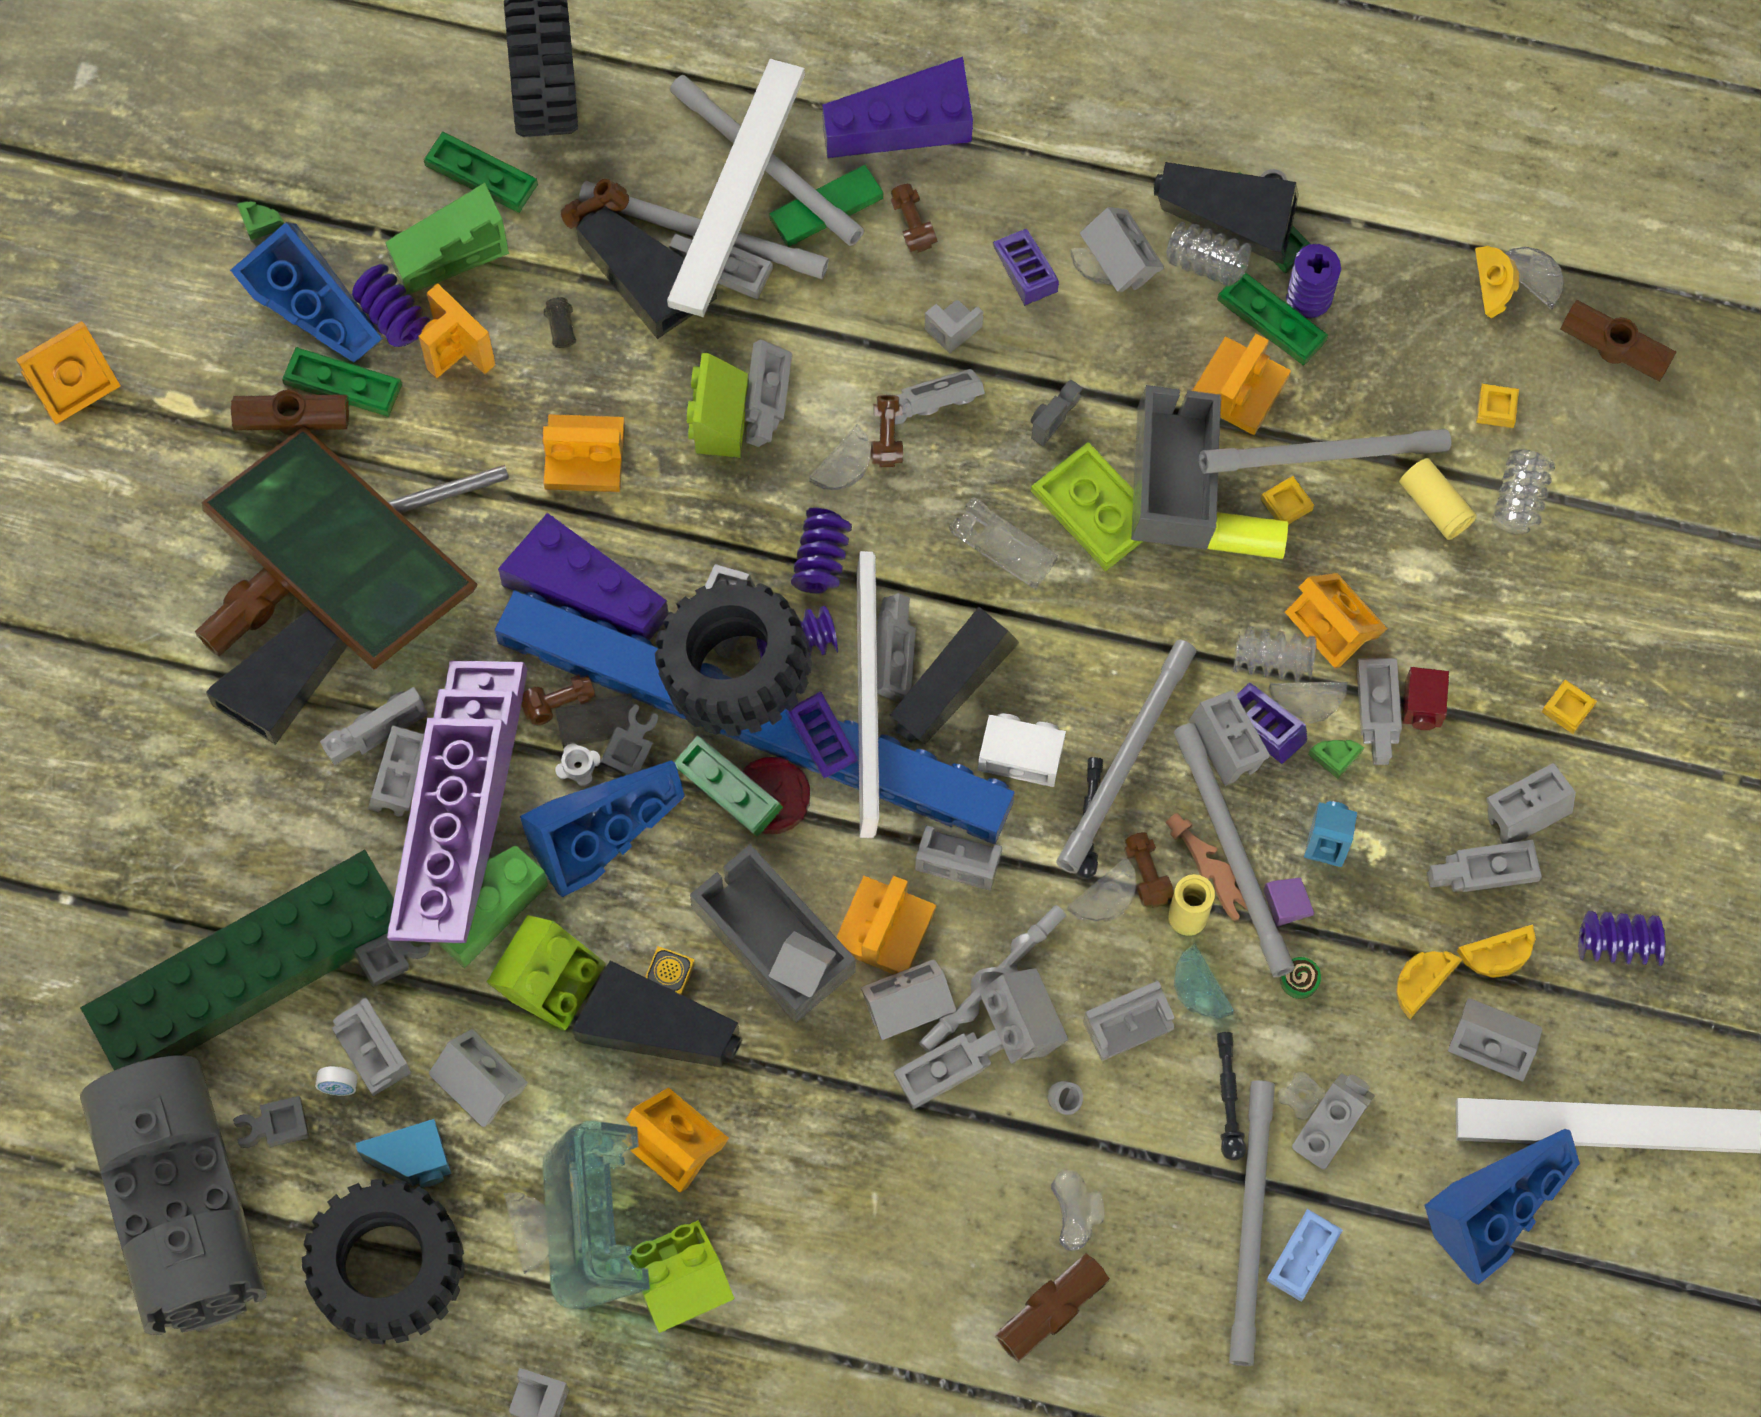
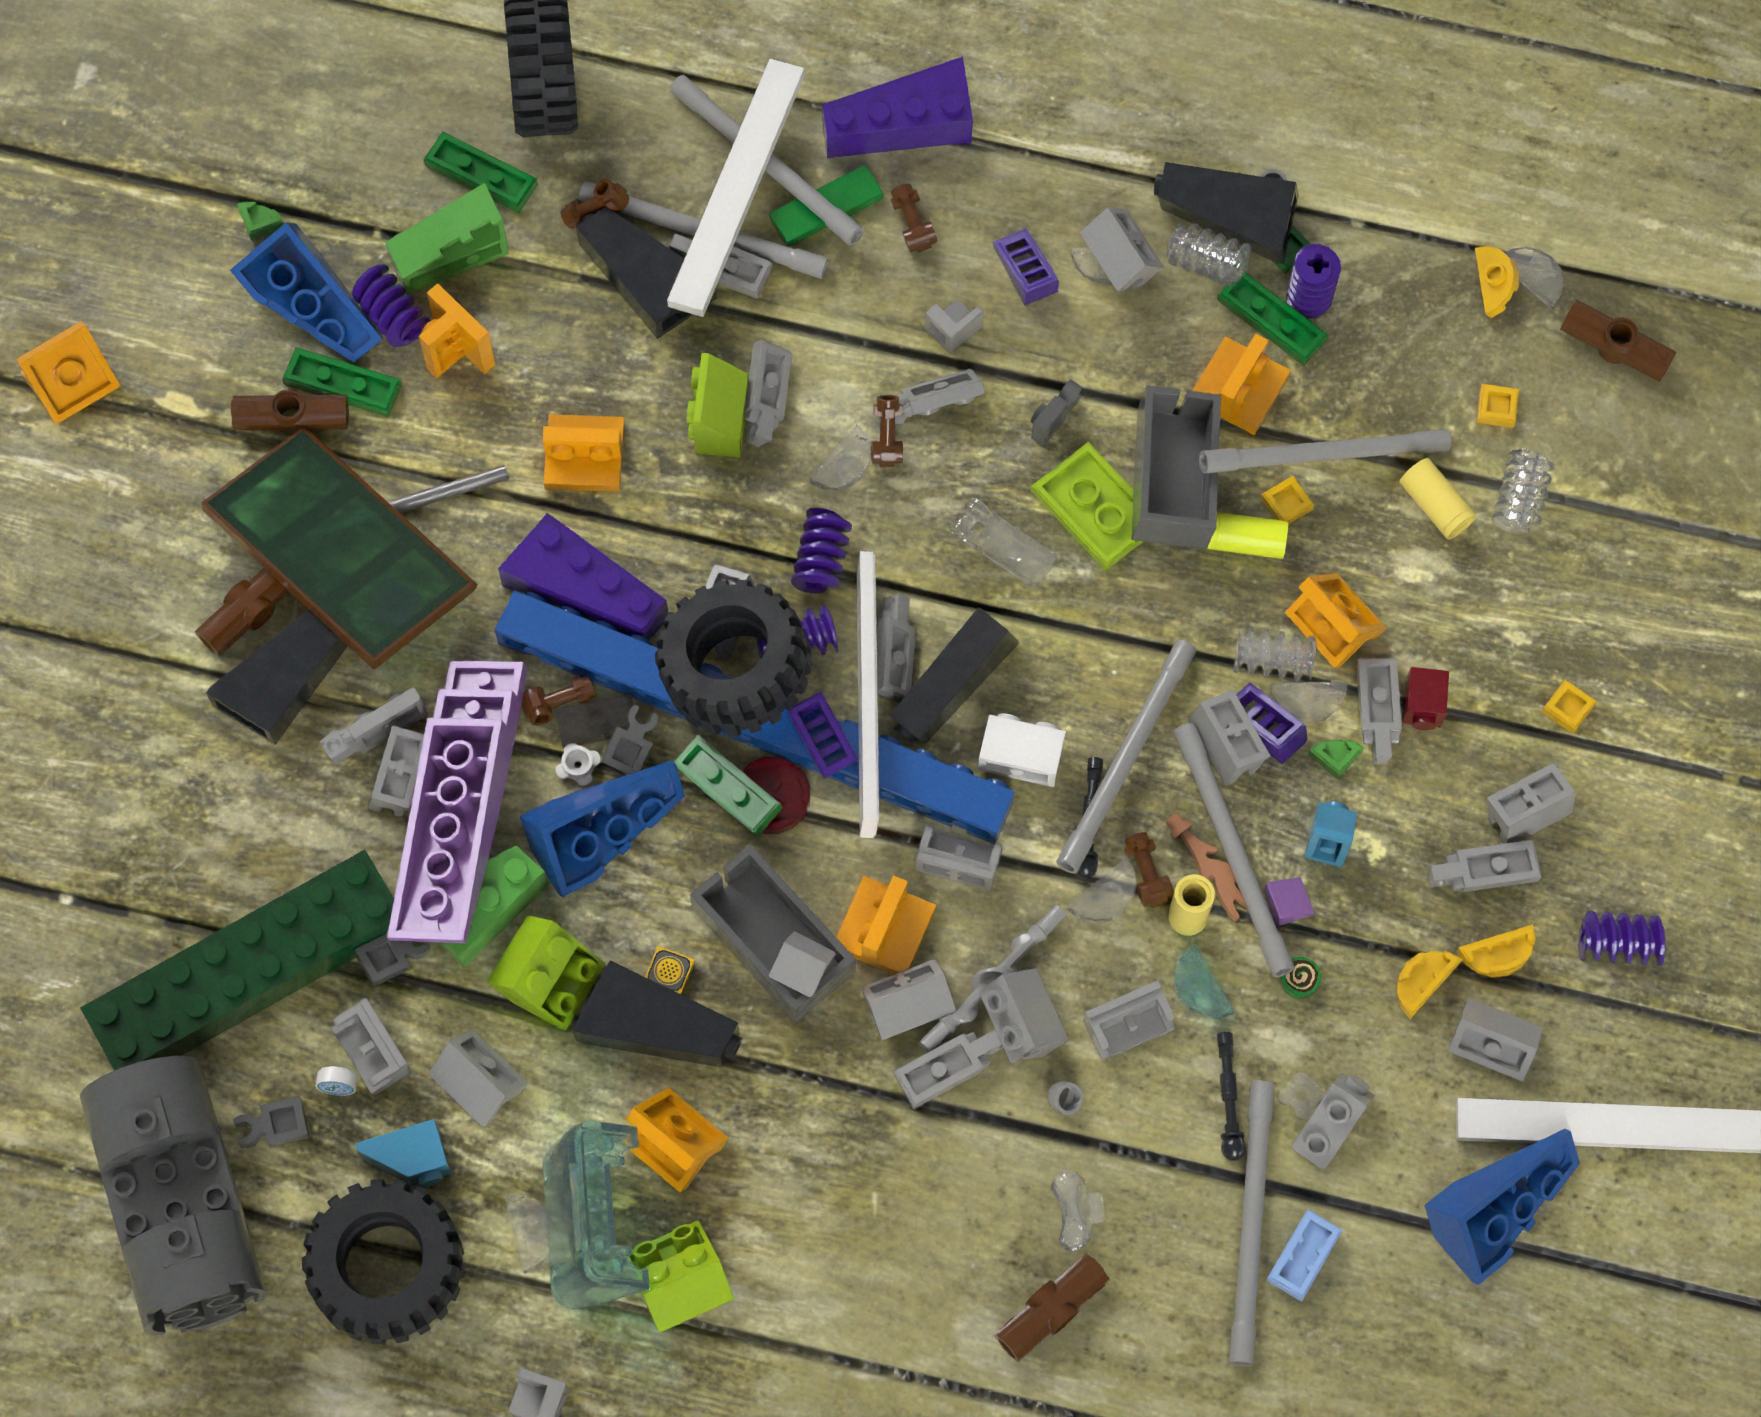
(560, 322): clear smoke pin -> none

